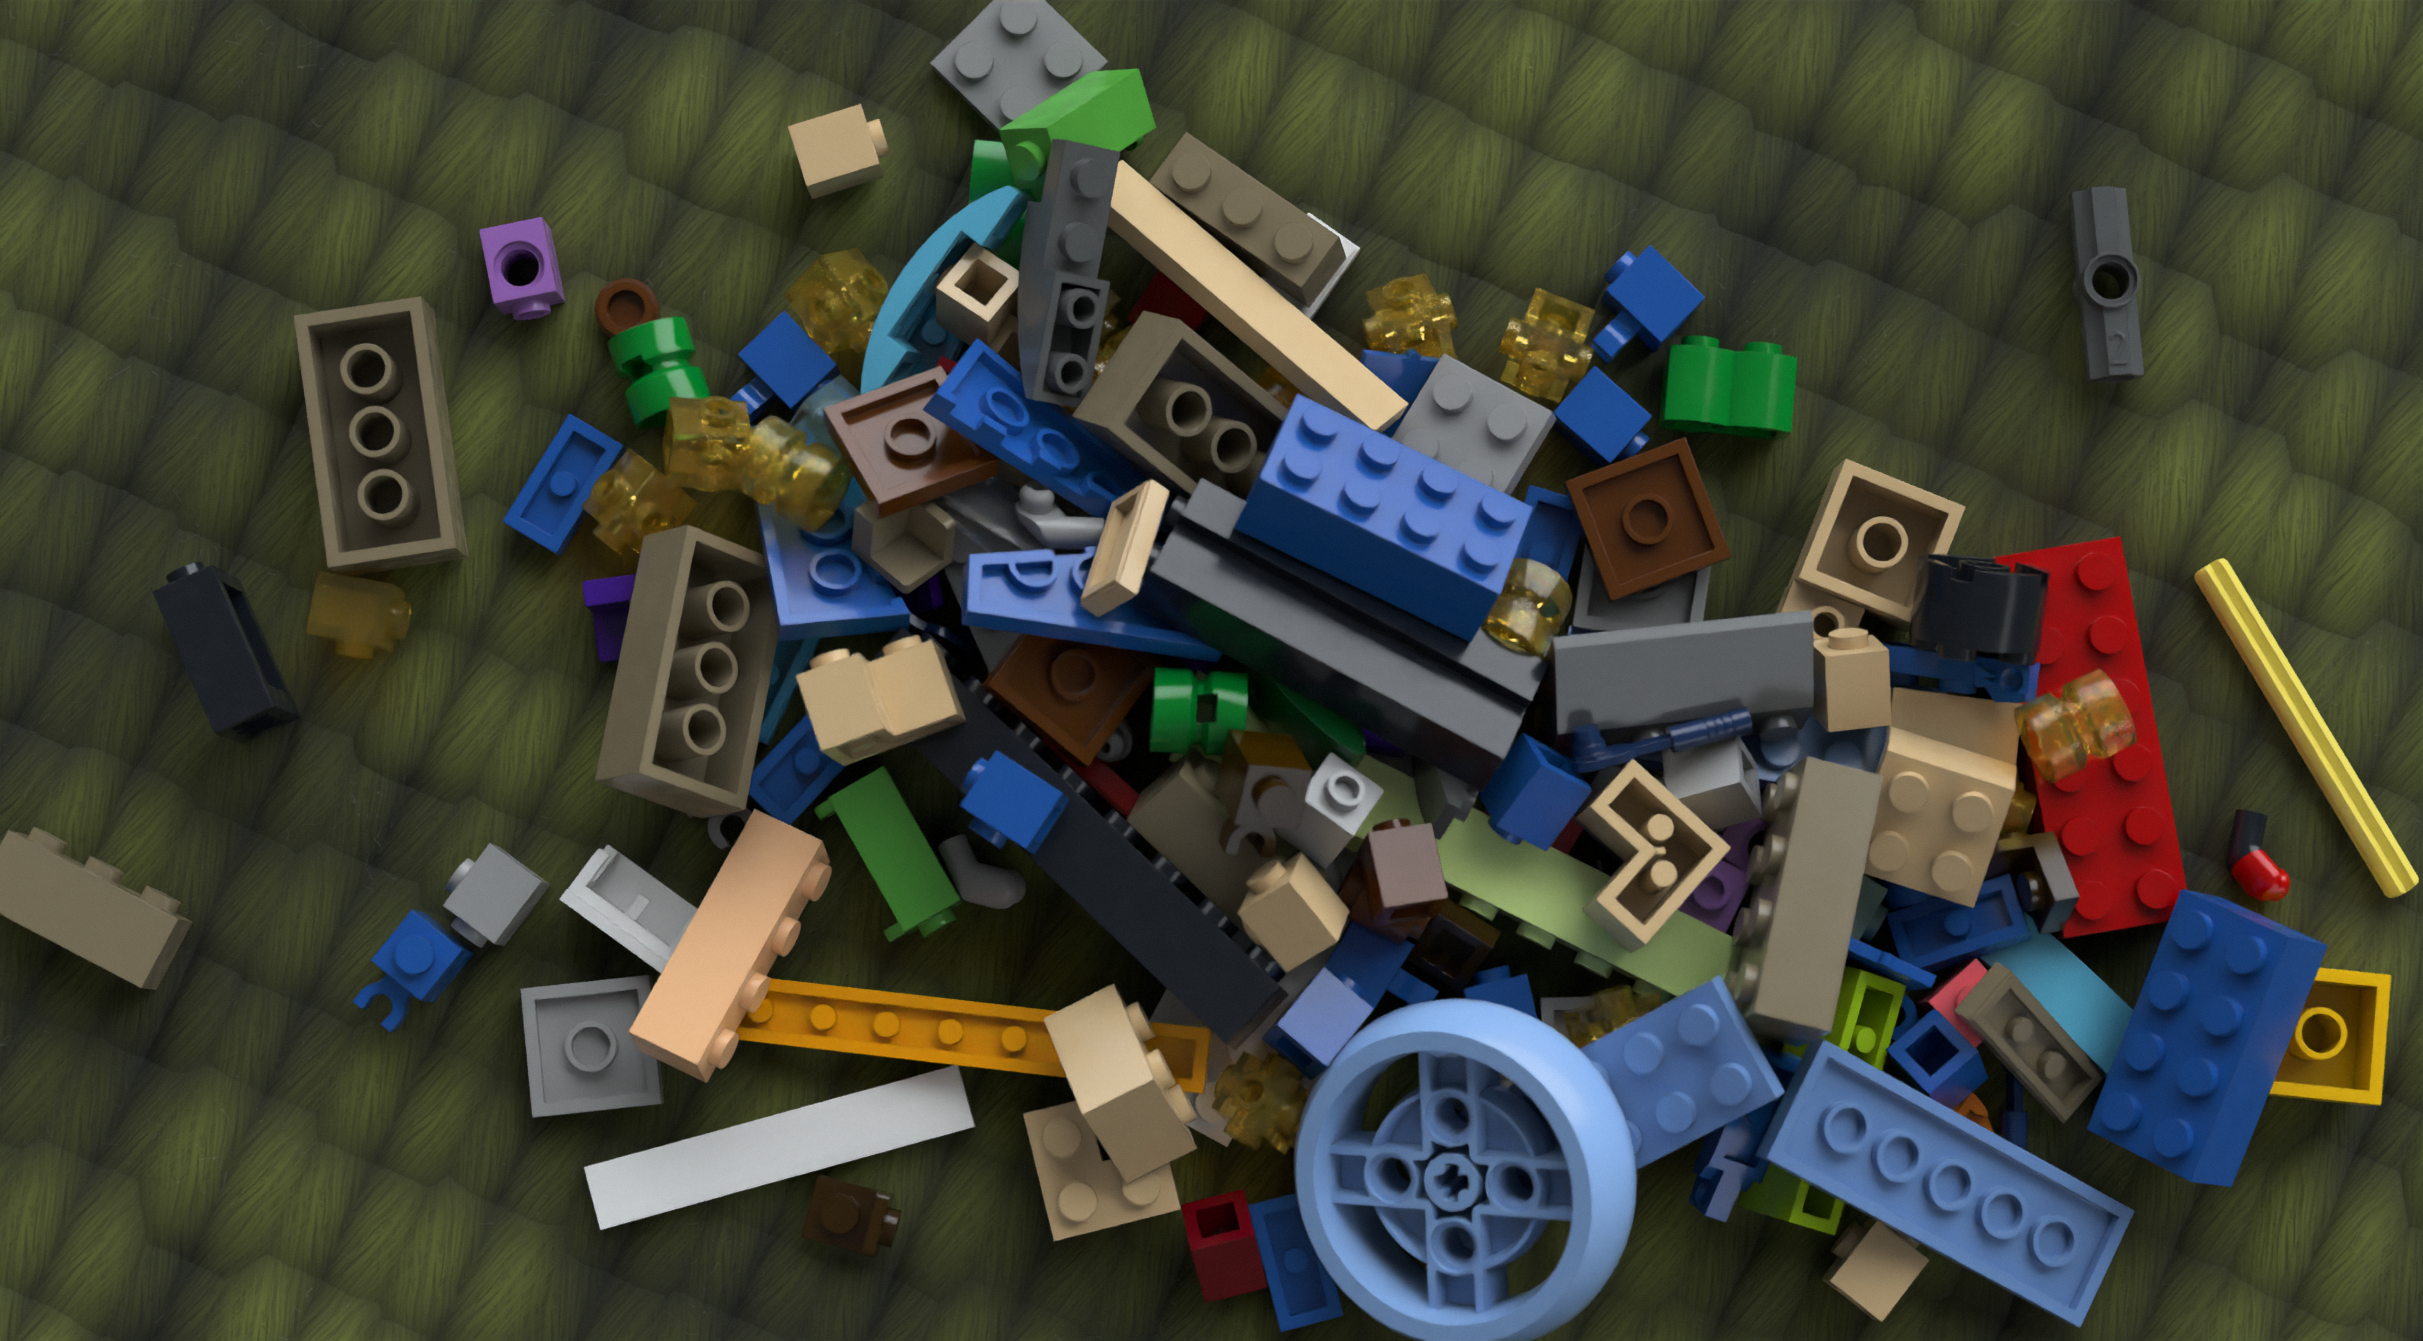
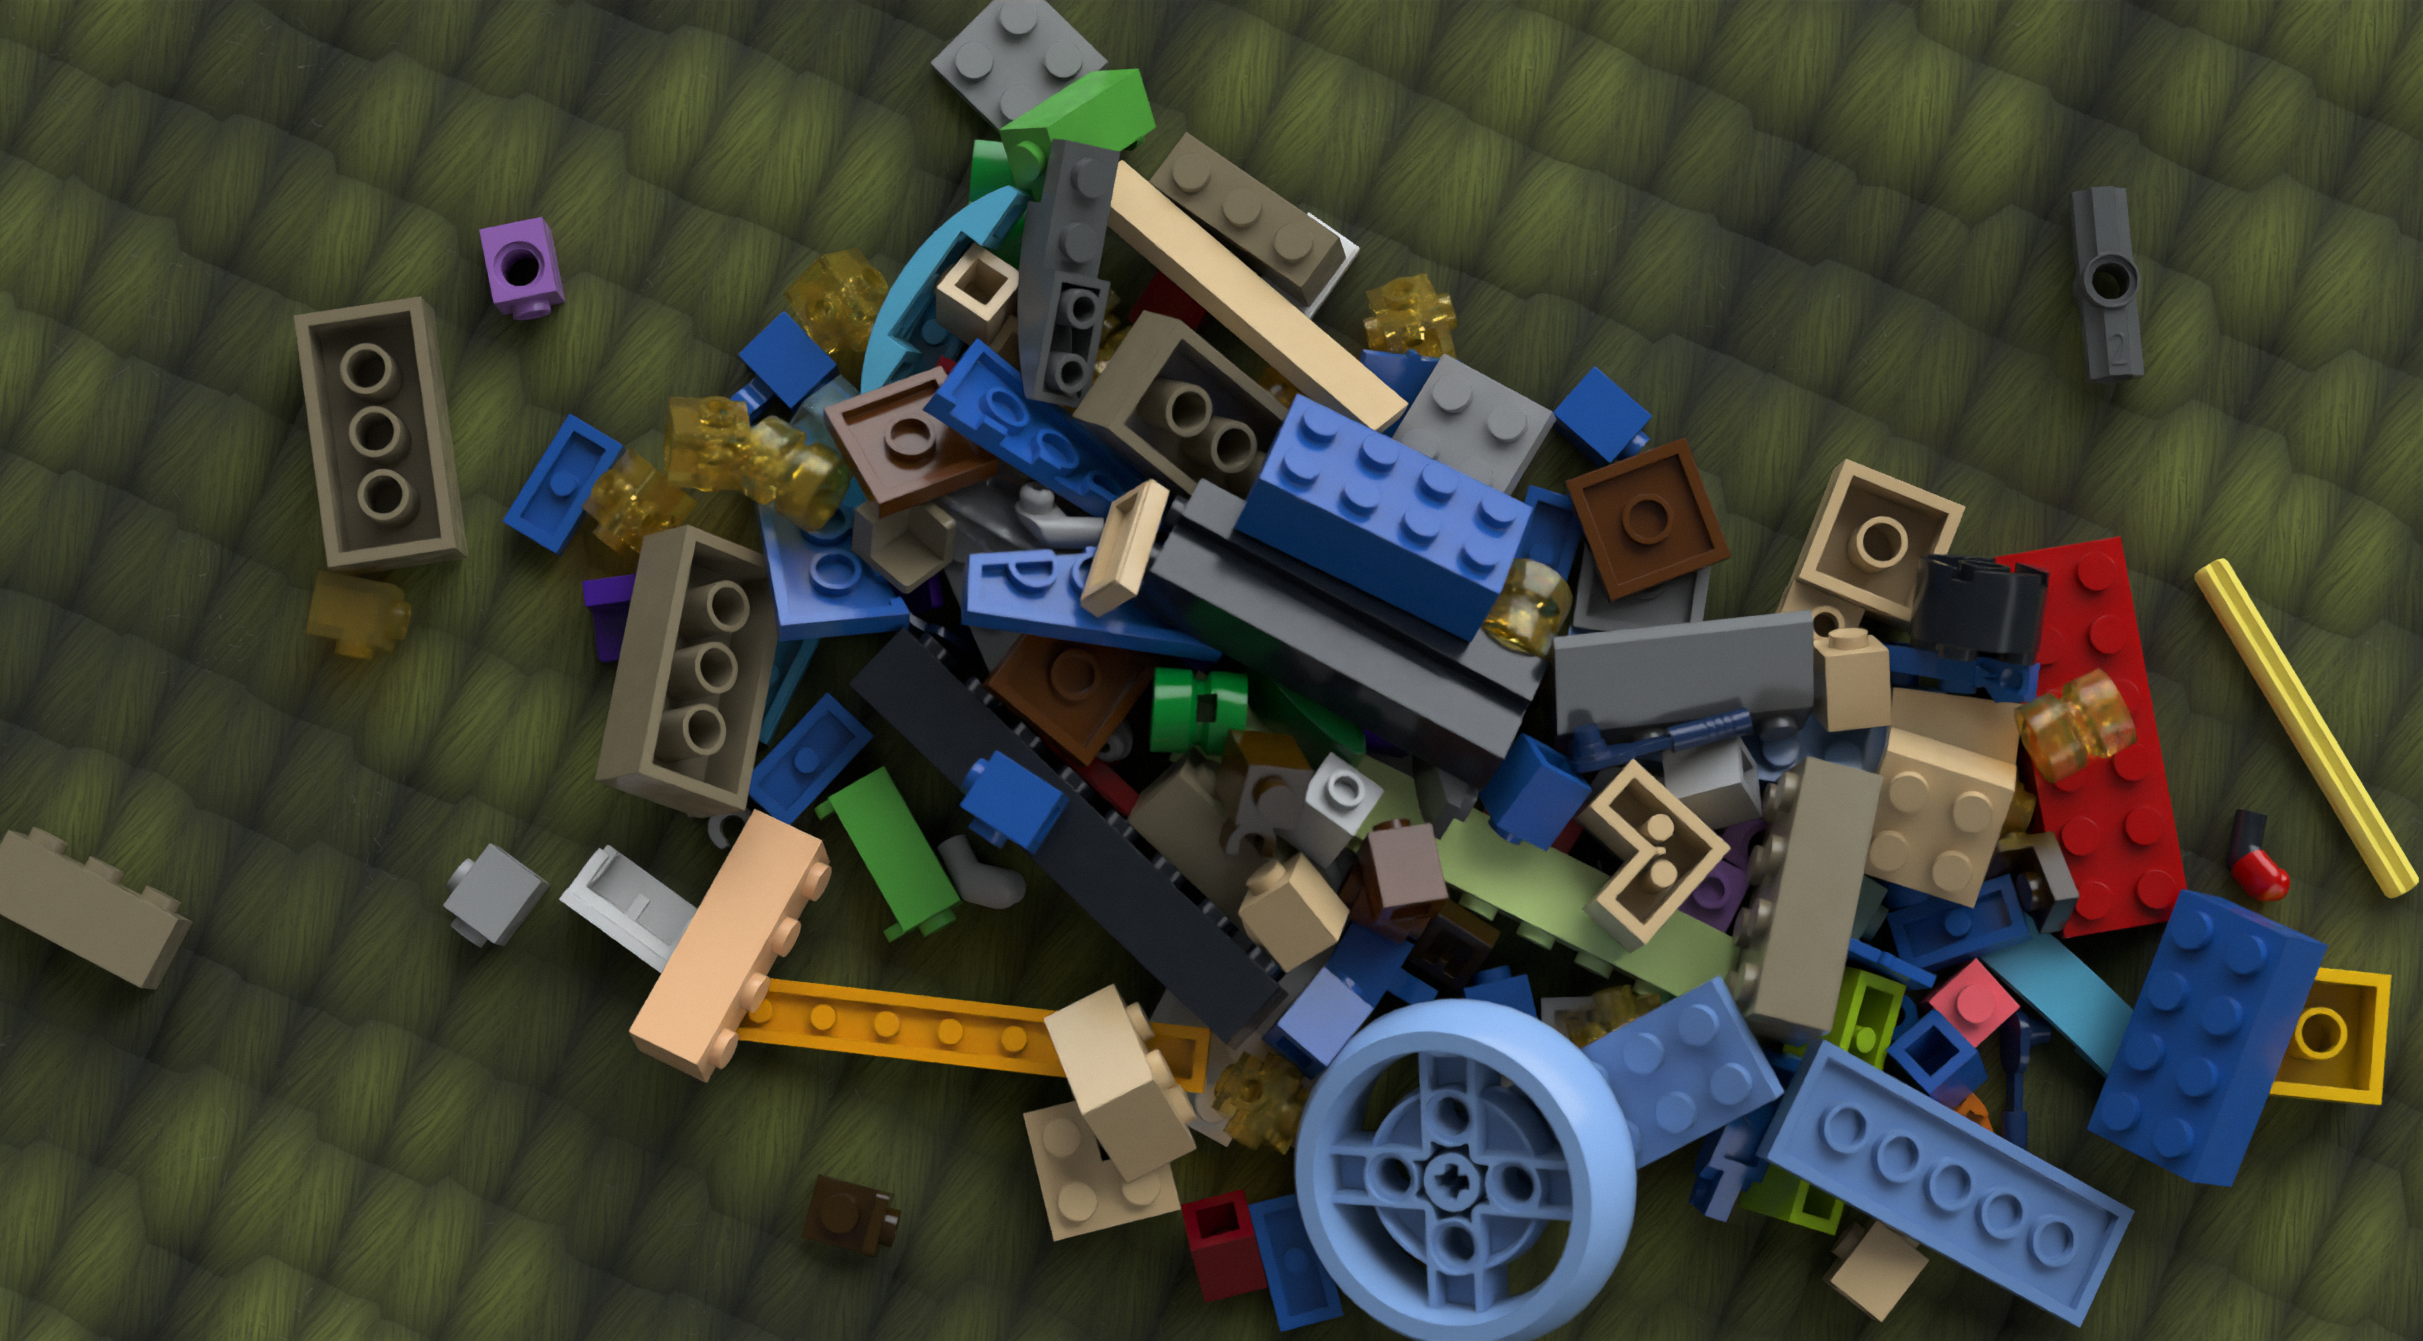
(225, 652): black window -> none
(418, 962): blue brick -> none
(583, 1047): light grey plate -> none
(625, 305): reddish brown tile -> none
(658, 367): green wheel -> none
(779, 1147): white tile -> none
(839, 150): tan brick -> none
(880, 703): tan brick -> none
(1547, 346): clear yellow brick -> none
(1648, 303): blue brick -> none
(1728, 389): green brick -> none
(2029, 1042): dark tan tile -> none

